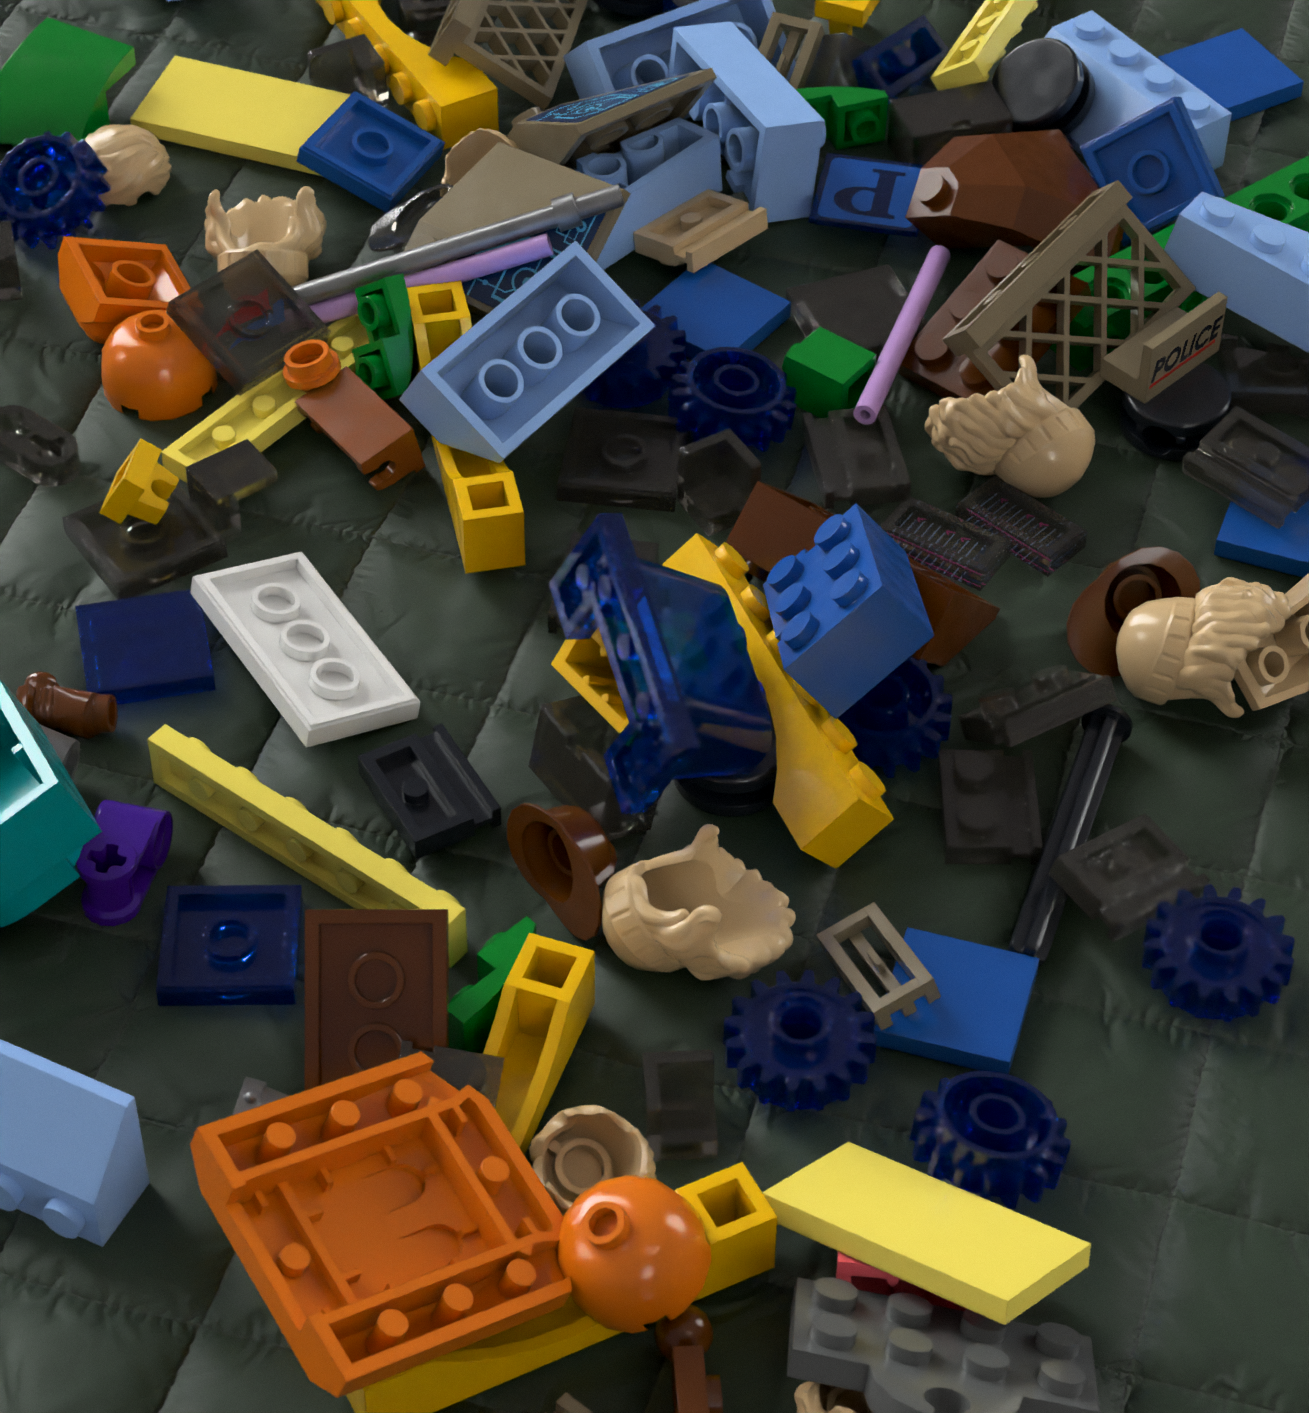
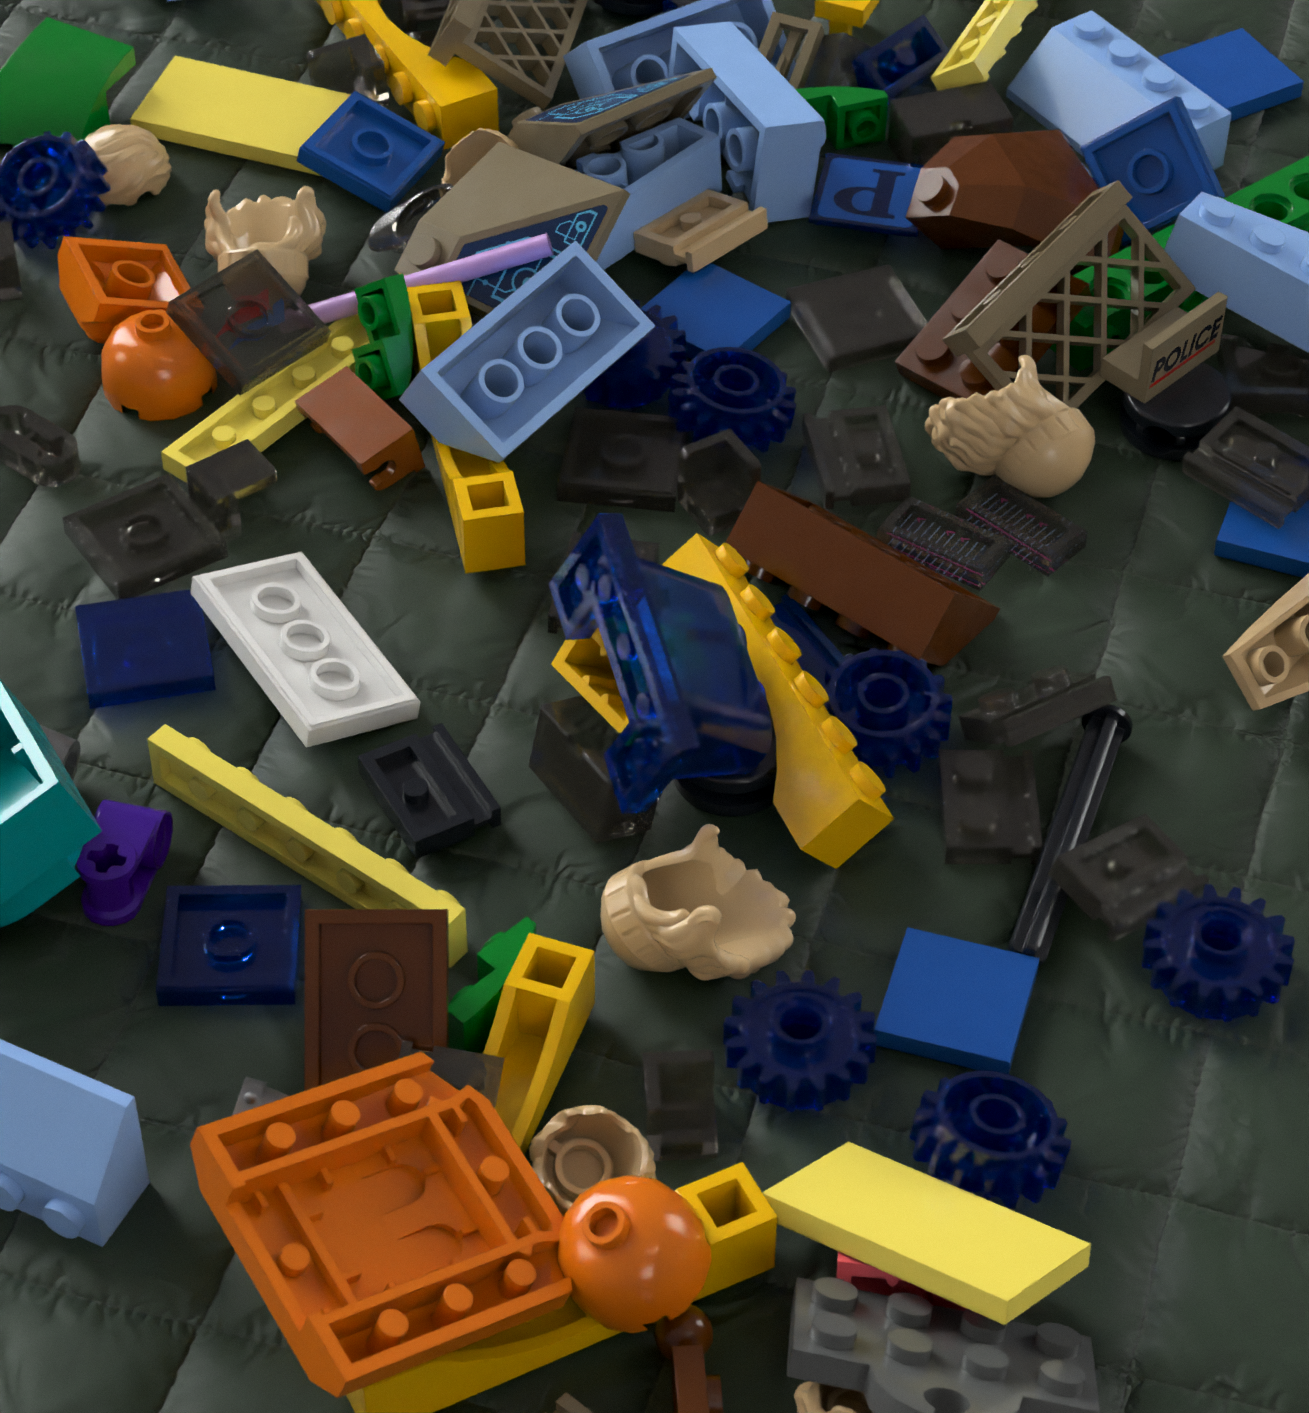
(67, 708): reddish brown arm -> none
(139, 486): yellow tile -> none
(310, 365): orange plate -> none
(564, 213): flat silver bar -> none
(564, 861): reddish brown piece -> none
(827, 372): green brick -> none
(846, 610): blue piece -> none
(898, 996): dark tan tile -> none
(901, 335): lavender piece -> none
(1044, 86): black head -> none
(1119, 589): reddish brown piece -> none
(1195, 644): tan hair -> none

